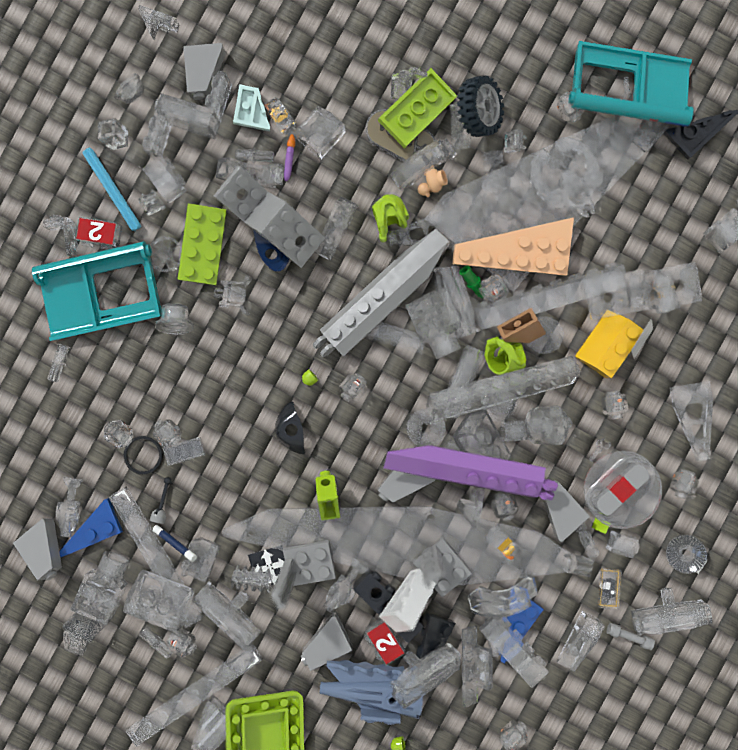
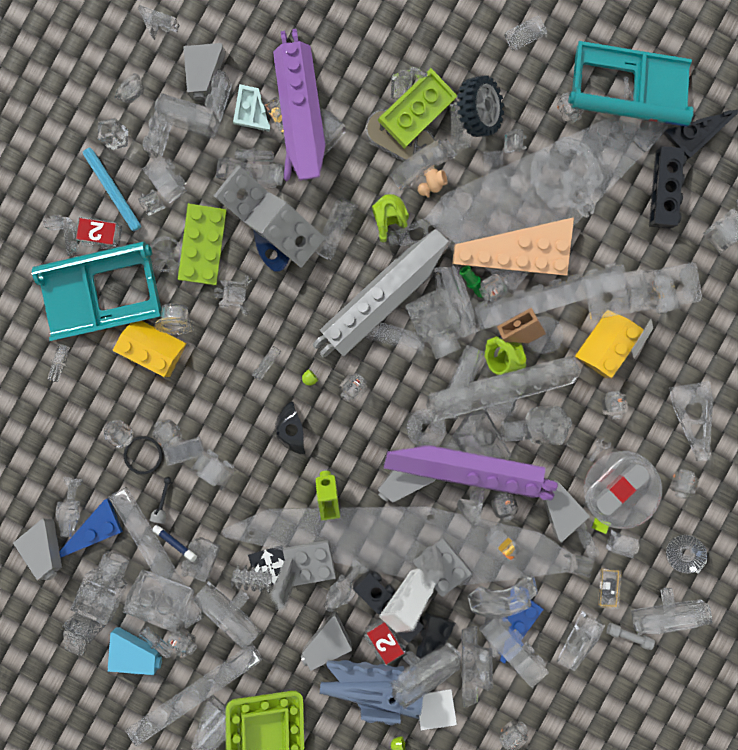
(131, 654): none -> medium azure slope
(150, 347): none -> yellow slope
(213, 469): none -> clear brick
(266, 363): none -> clear axle
(299, 106): none -> medium lavender hinge
(437, 710): none -> white sticker
(525, 33): none -> clear tile
(658, 215): none -> black brick

